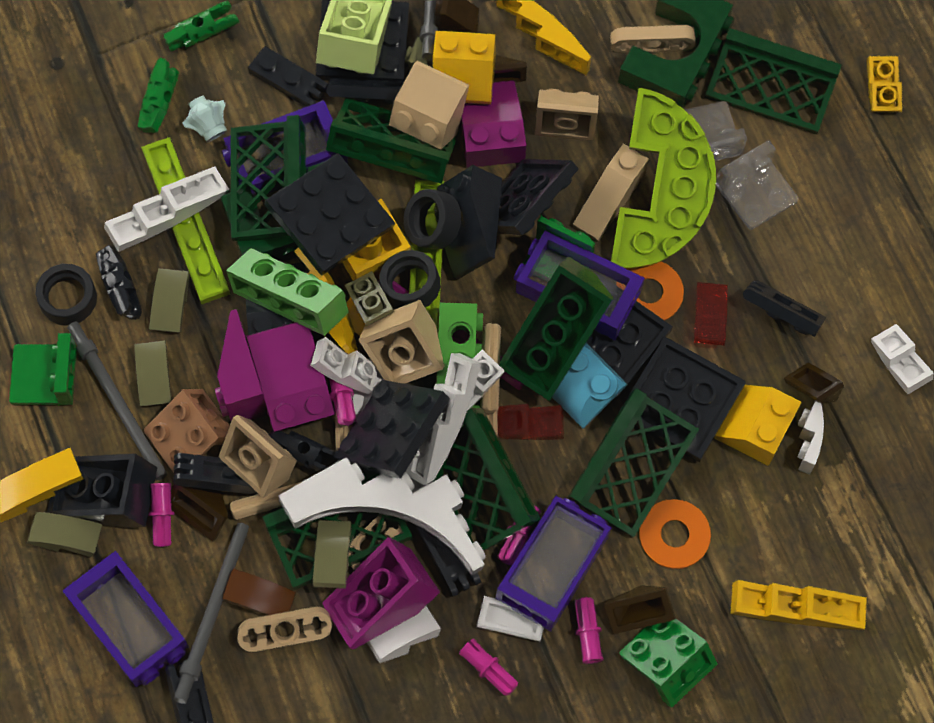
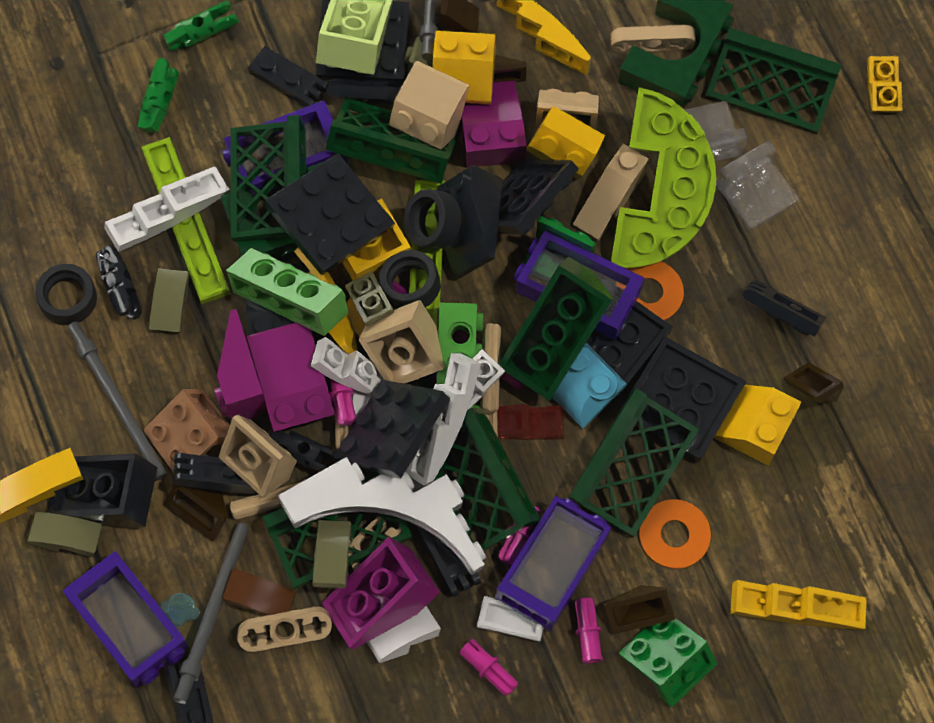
(44, 373): green bracket -> none
(152, 373): olive slope -> none
(161, 513): dark pink axle -> none
(180, 608): none -> clear light blue plate
(206, 118): light aqua rock -> none
(566, 139): none -> yellow slope
(710, 313): clear red slope -> none
(812, 432): white slope -> none
(901, 360): white slope -> none

